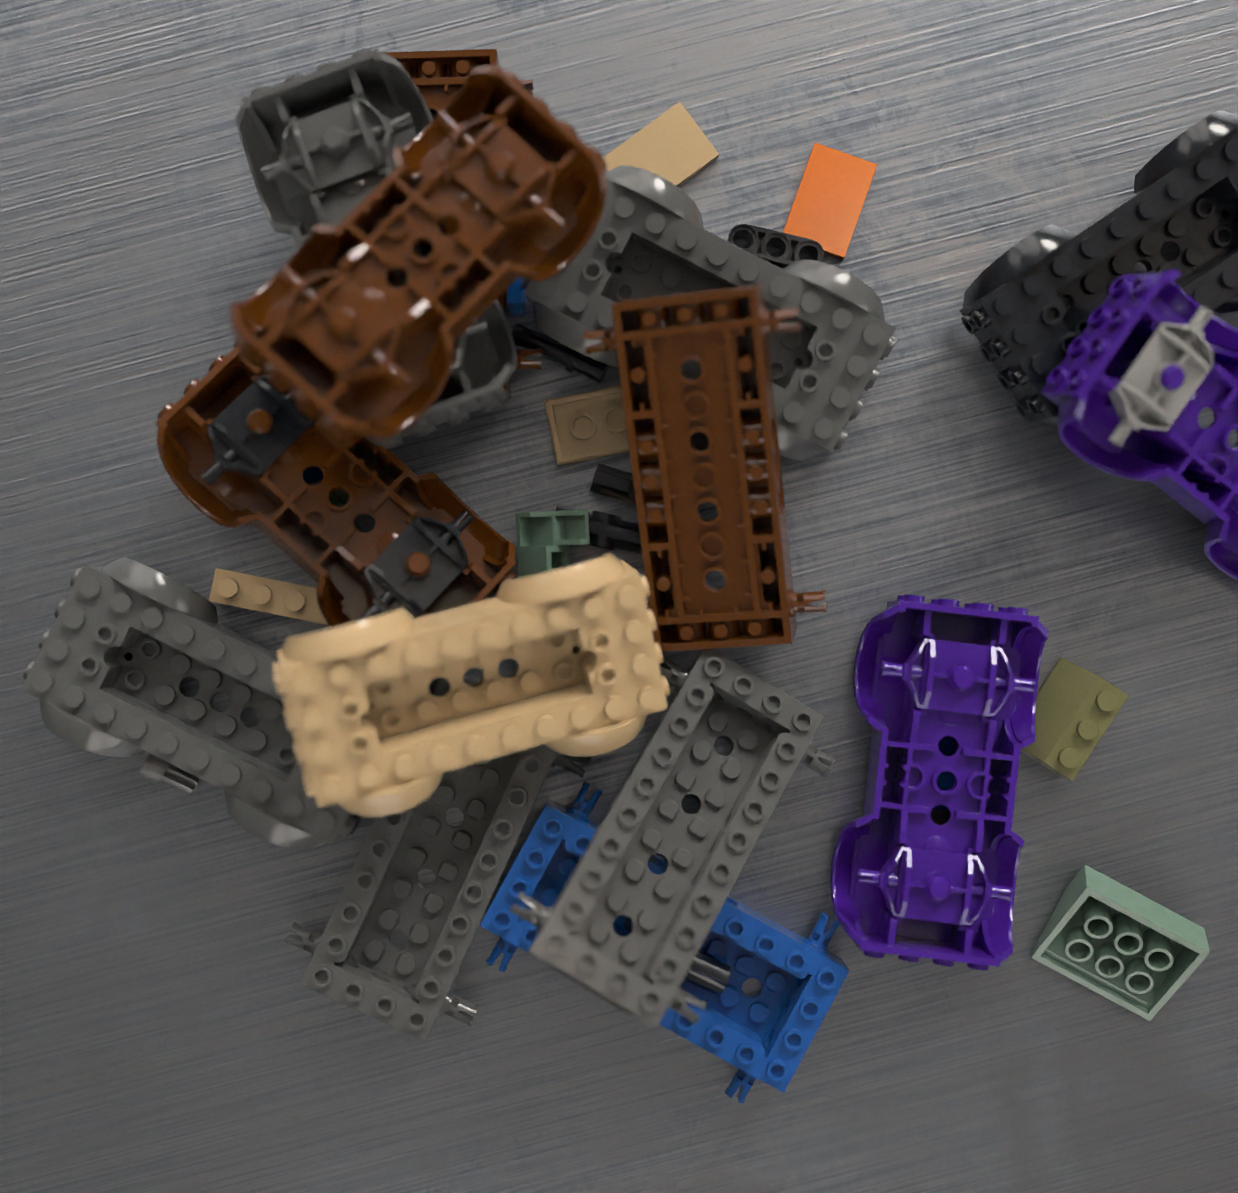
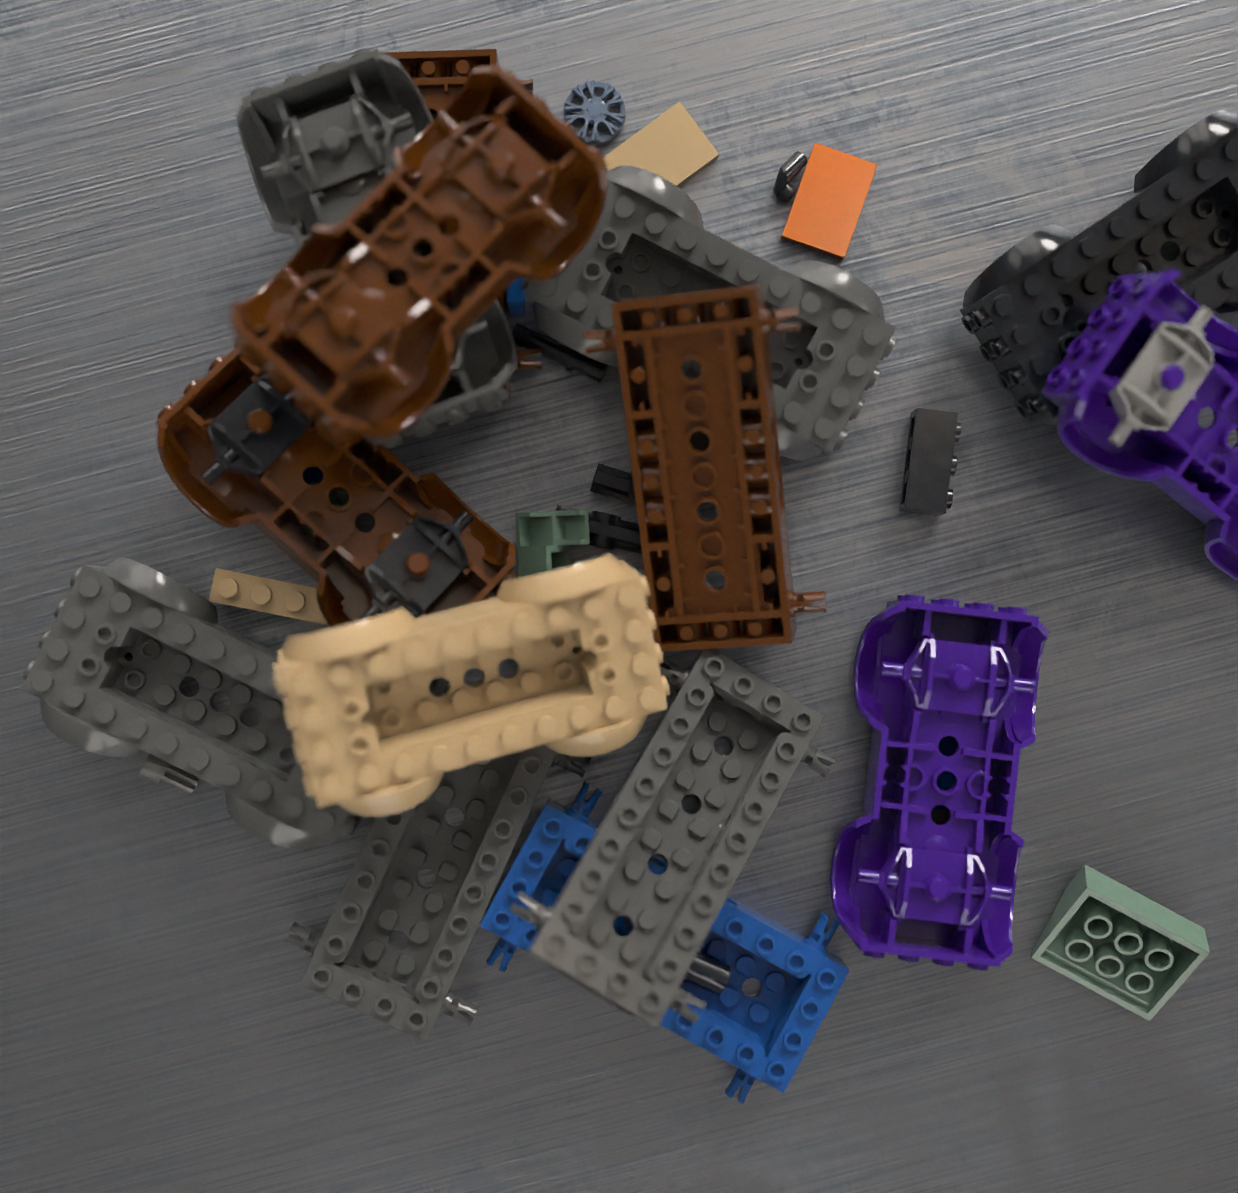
(588, 425): tan tile -> none
(595, 112): none -> sand blue wheel
(785, 175): none -> black arm
(790, 245): black beam -> none
(929, 462): none -> black brick
(1071, 717): olive slope -> none

